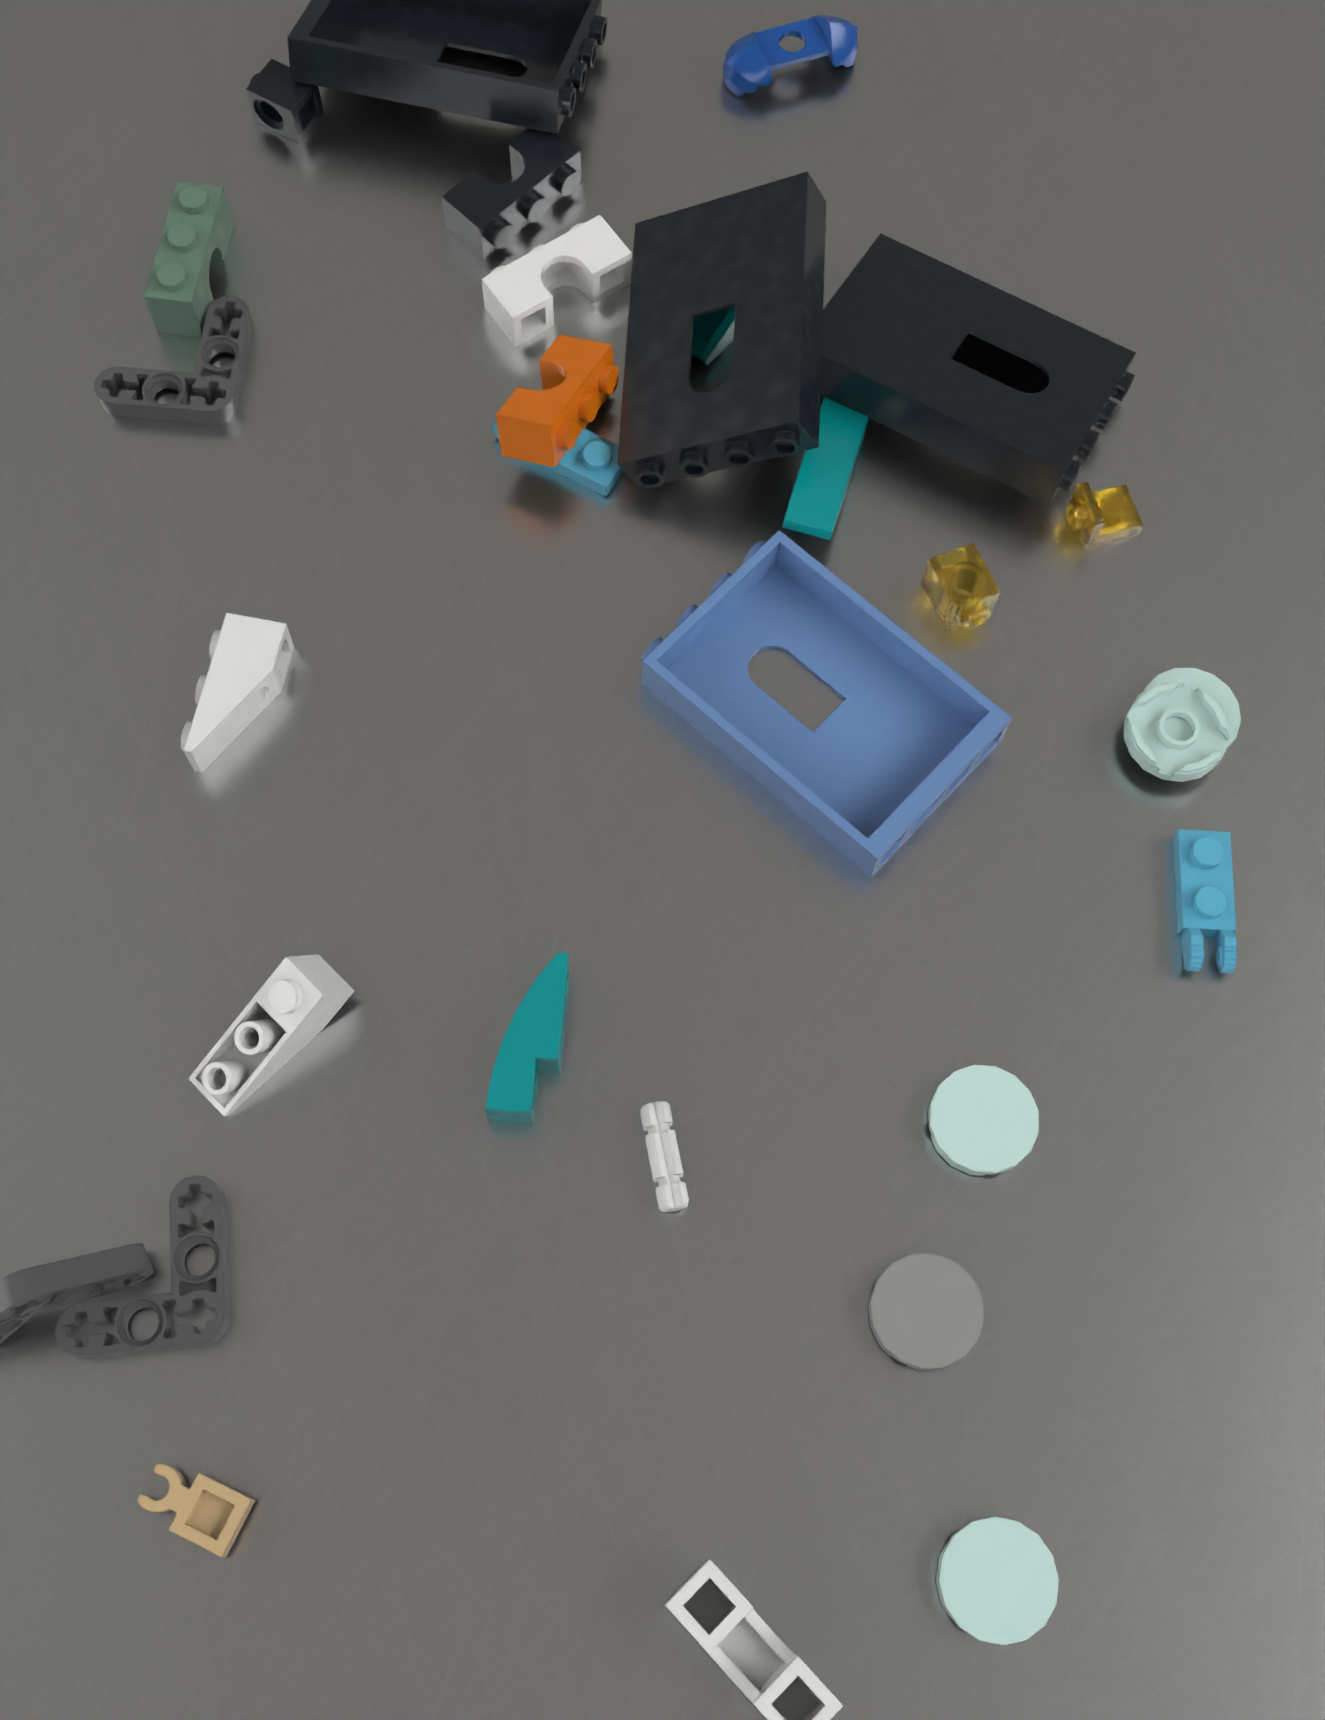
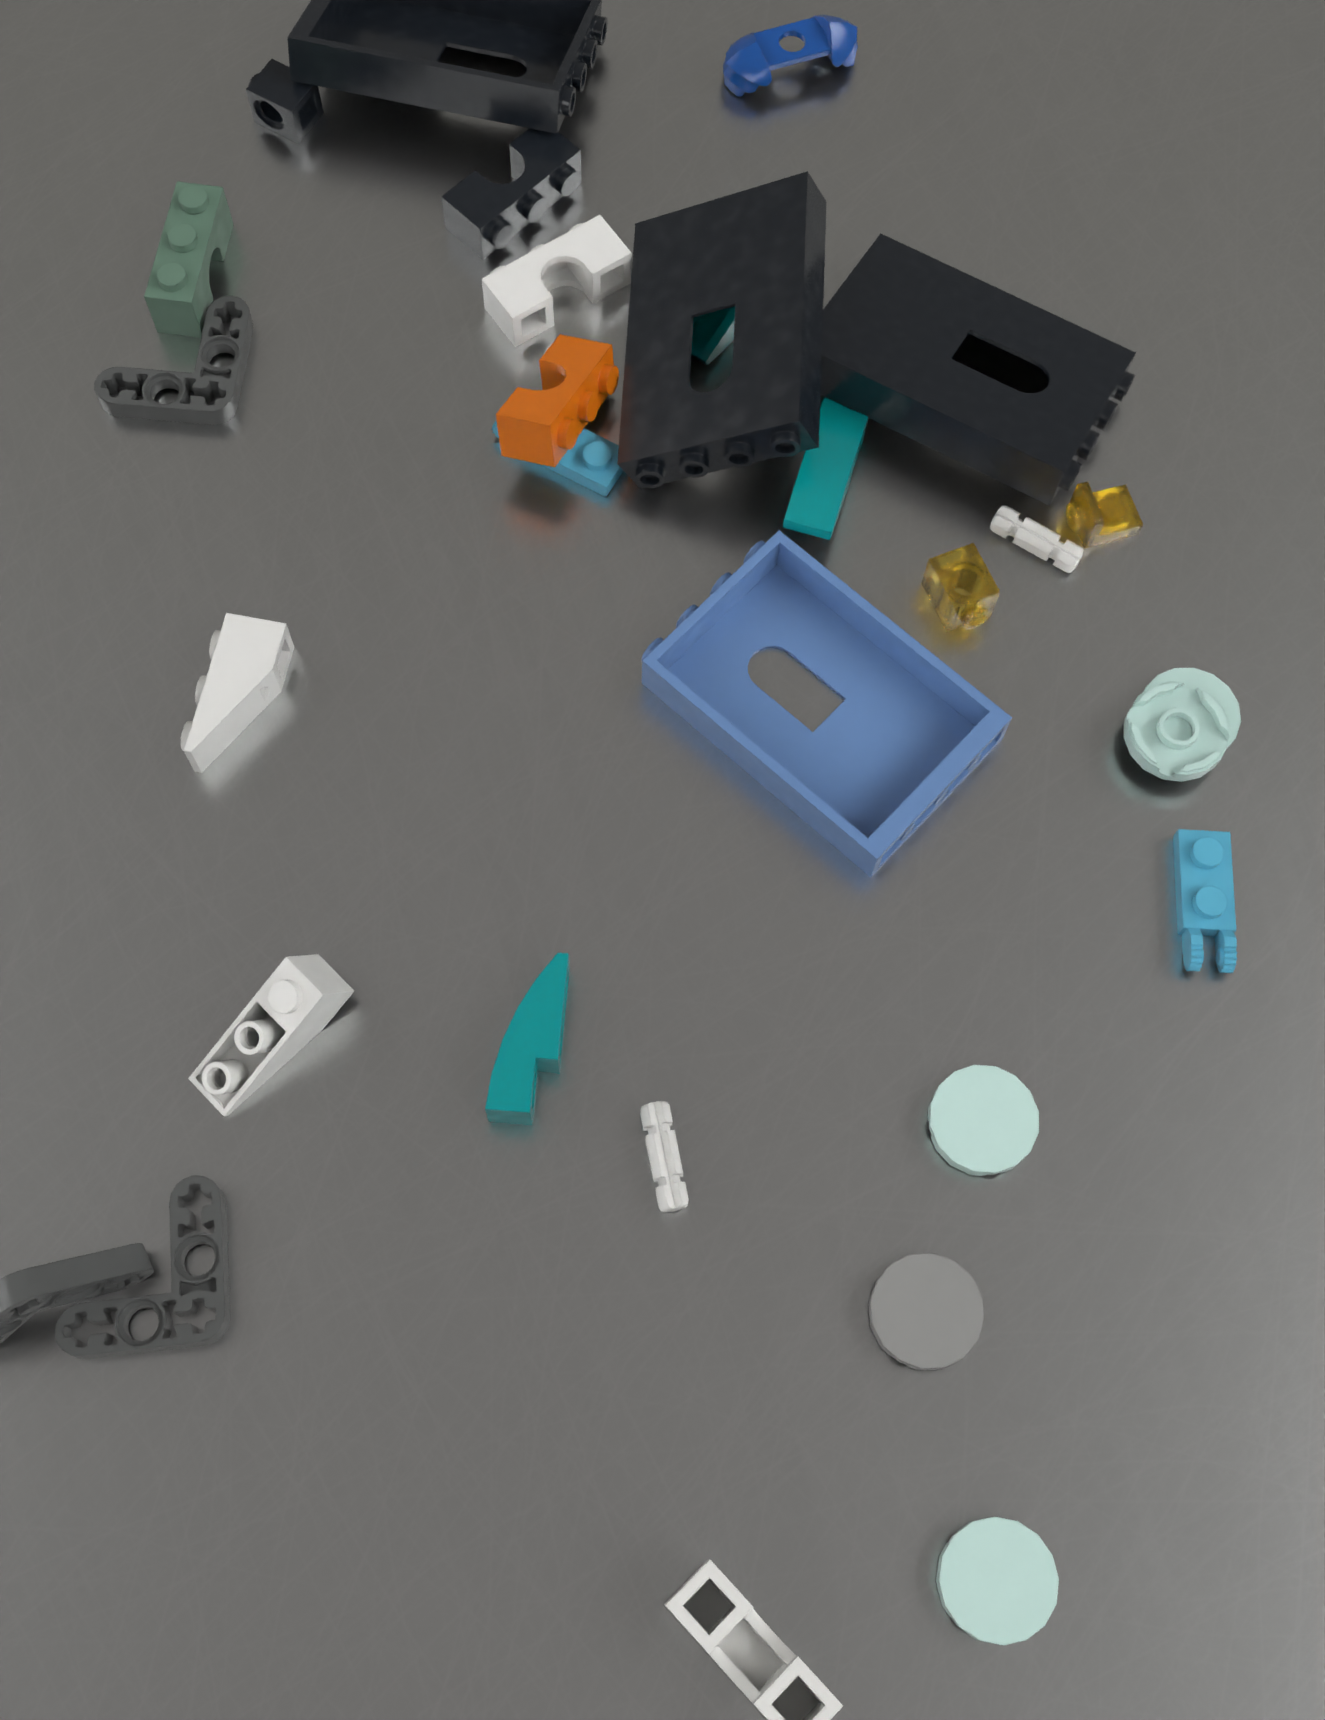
(206, 1513): tan plate -> none
(1036, 539): none -> white axle

